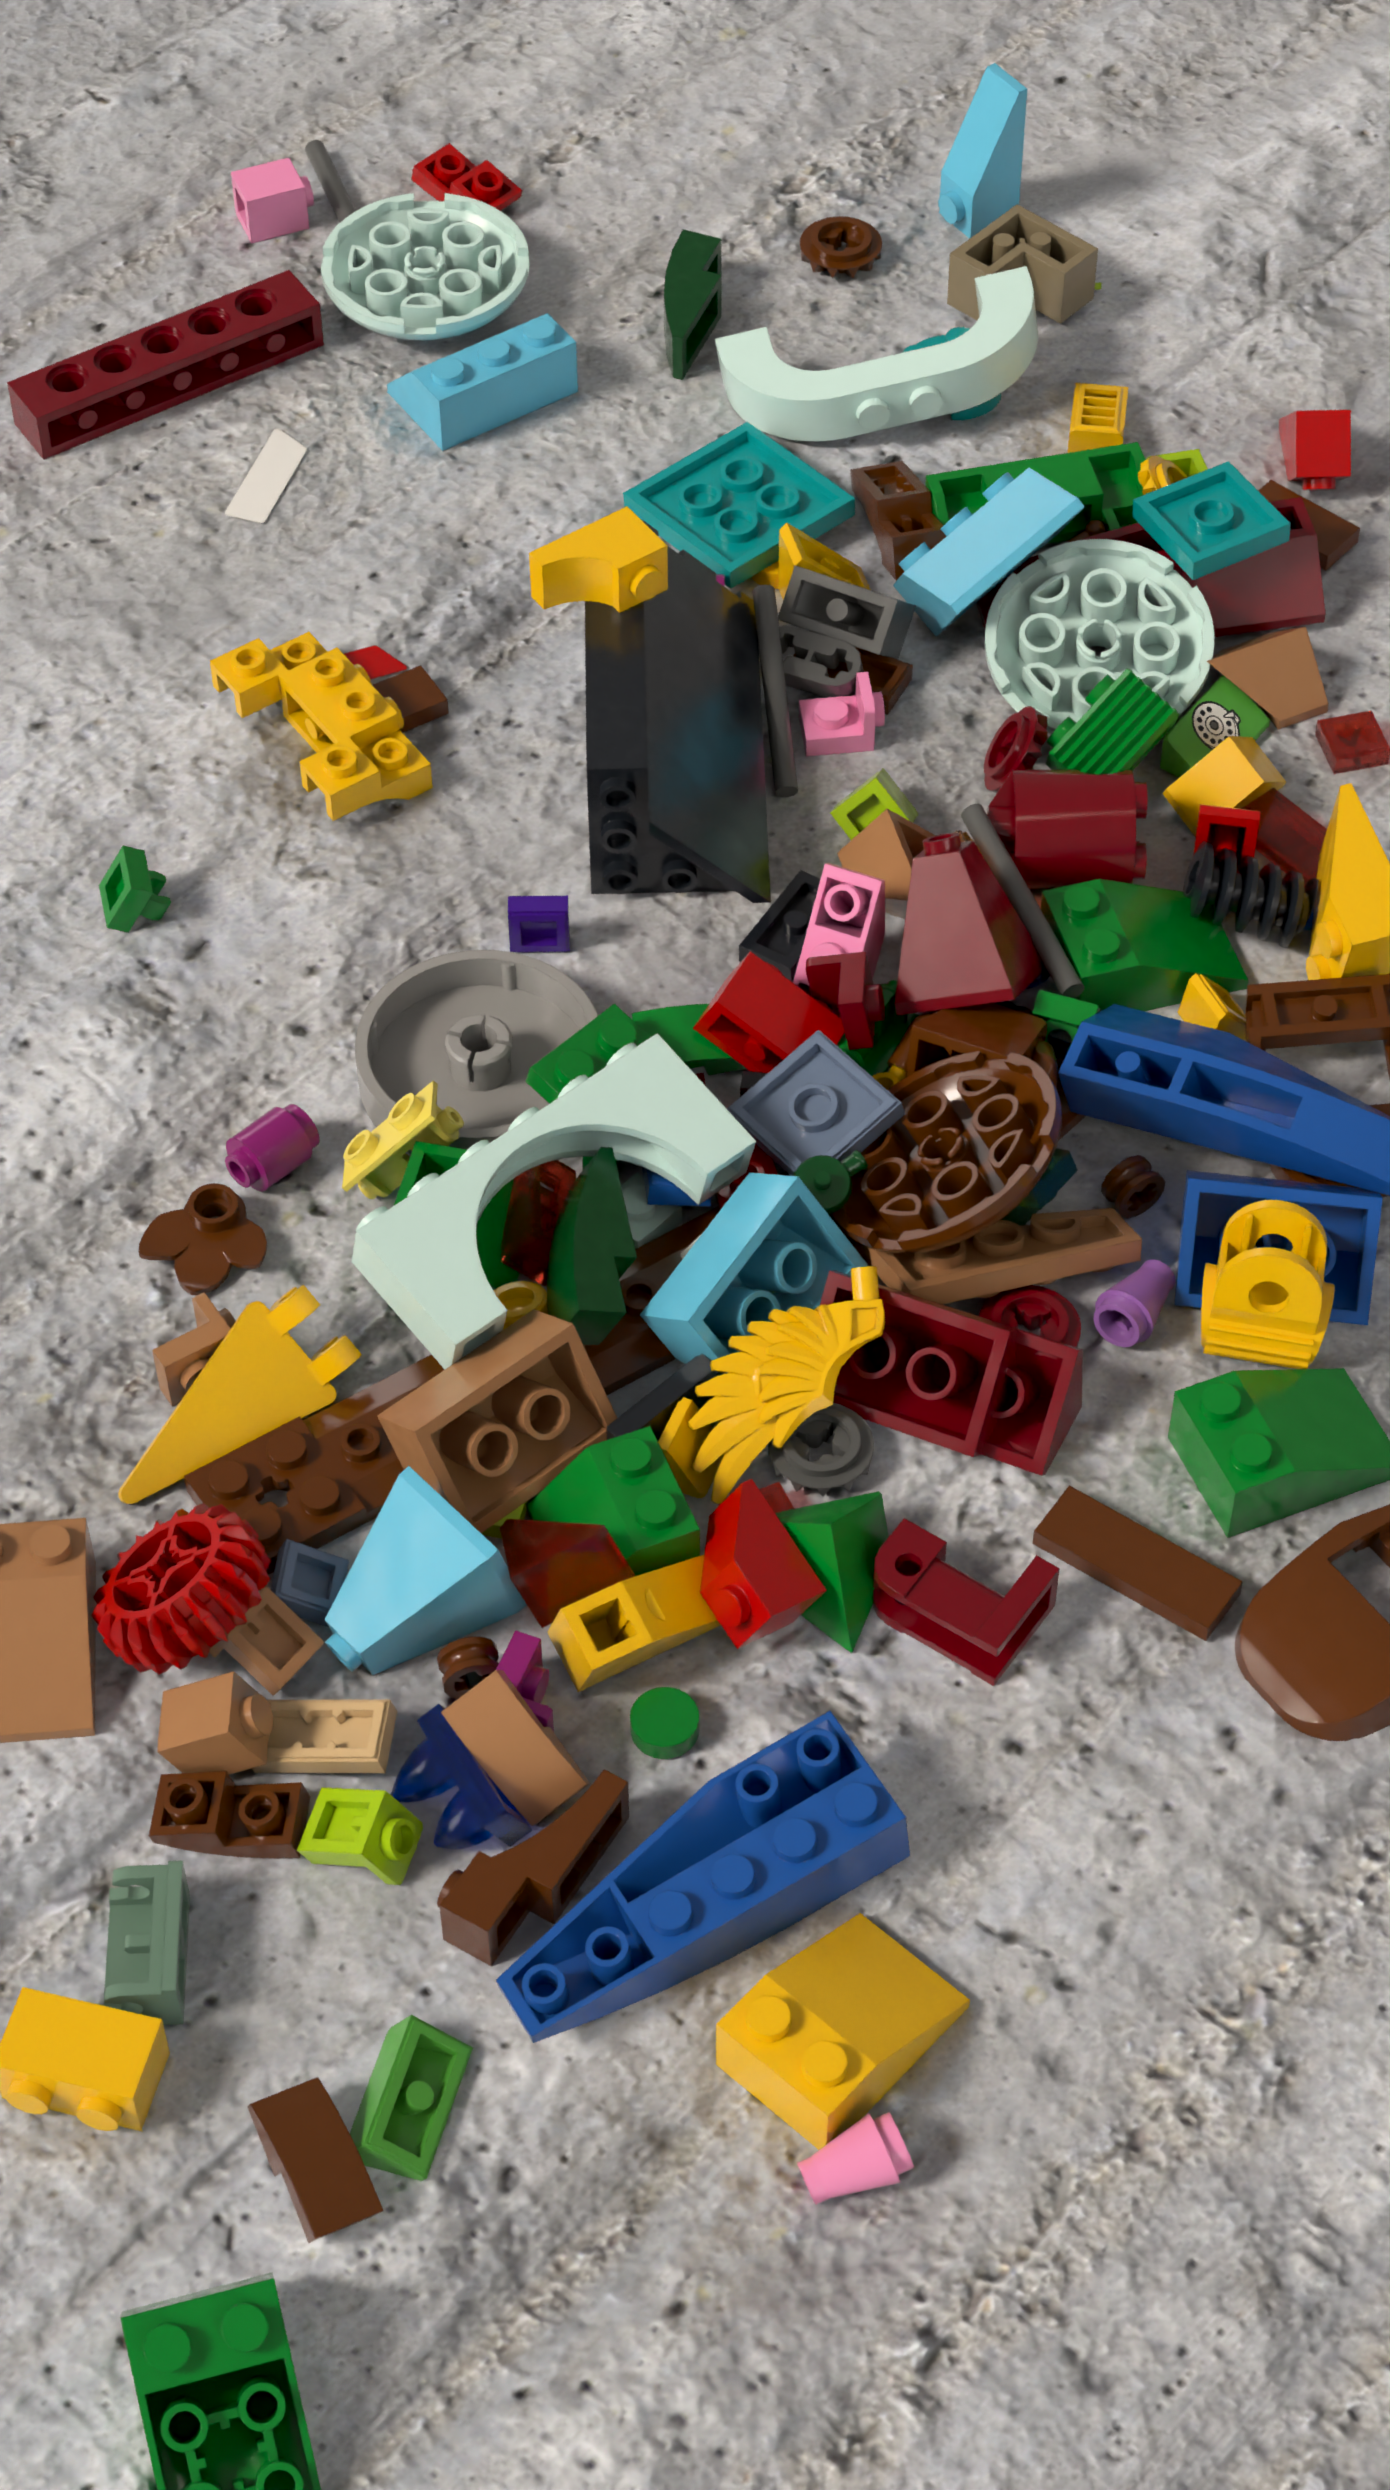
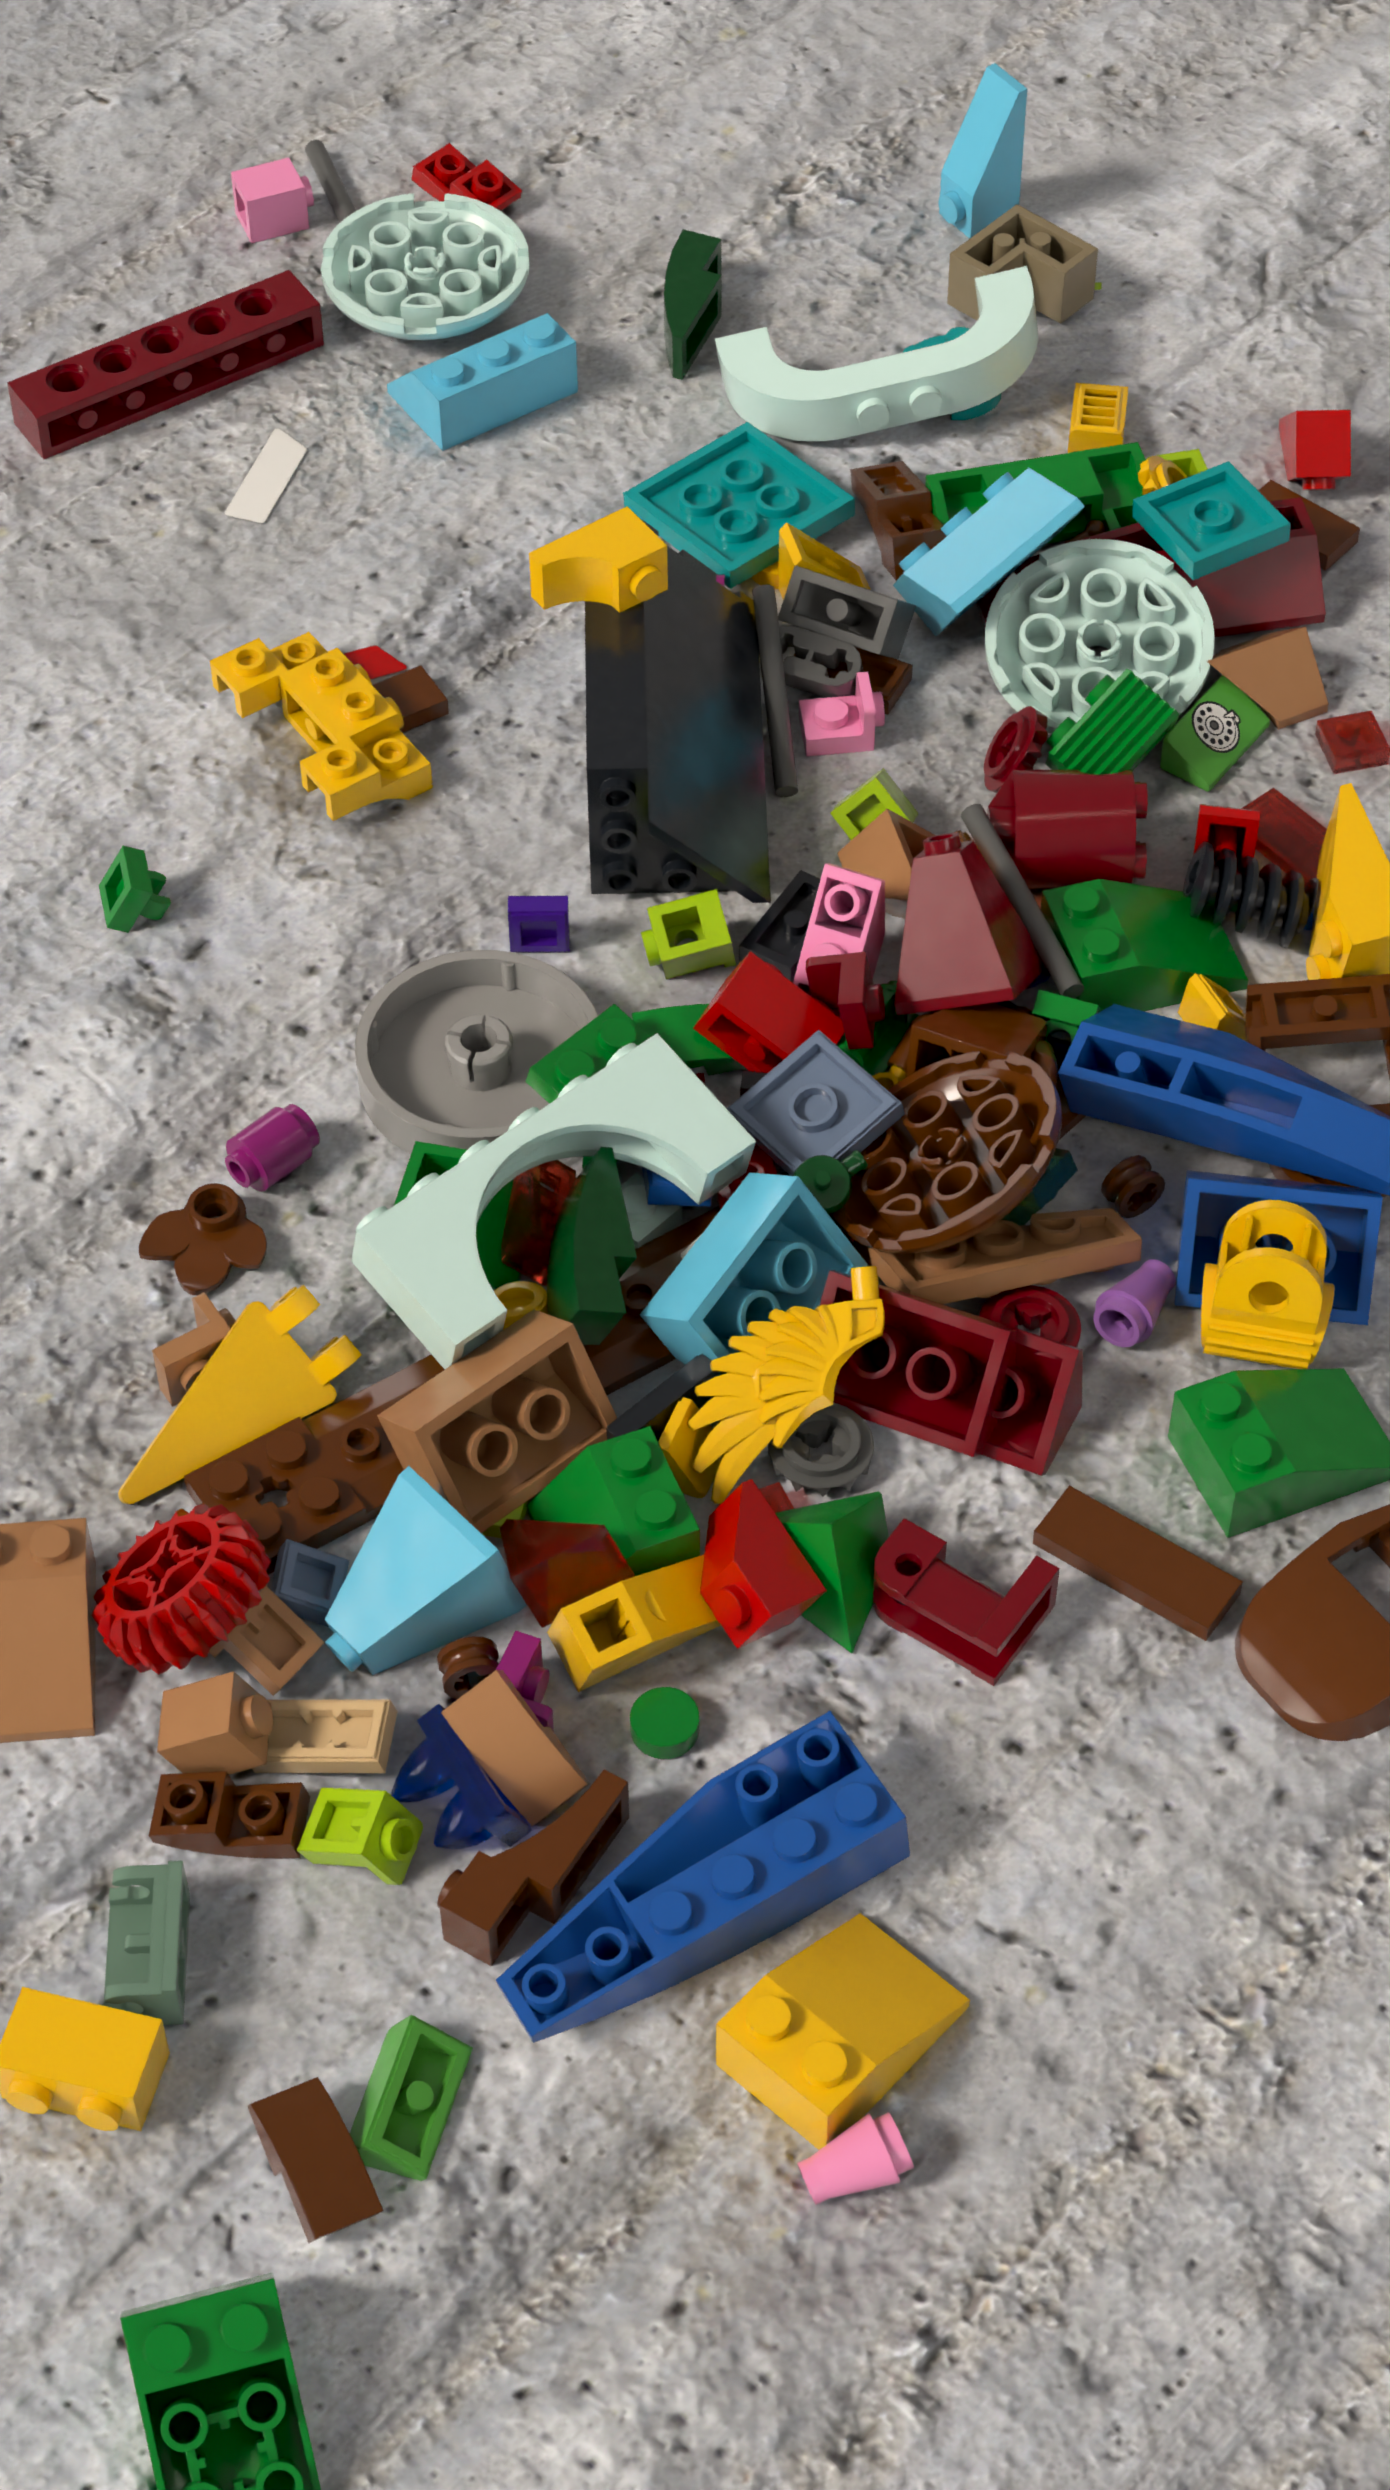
(379, 1157): light yellow hinge -> none
(694, 918): none -> lime brick
(822, 238): reddish brown gear -> none
(1225, 777): yellow slope -> none

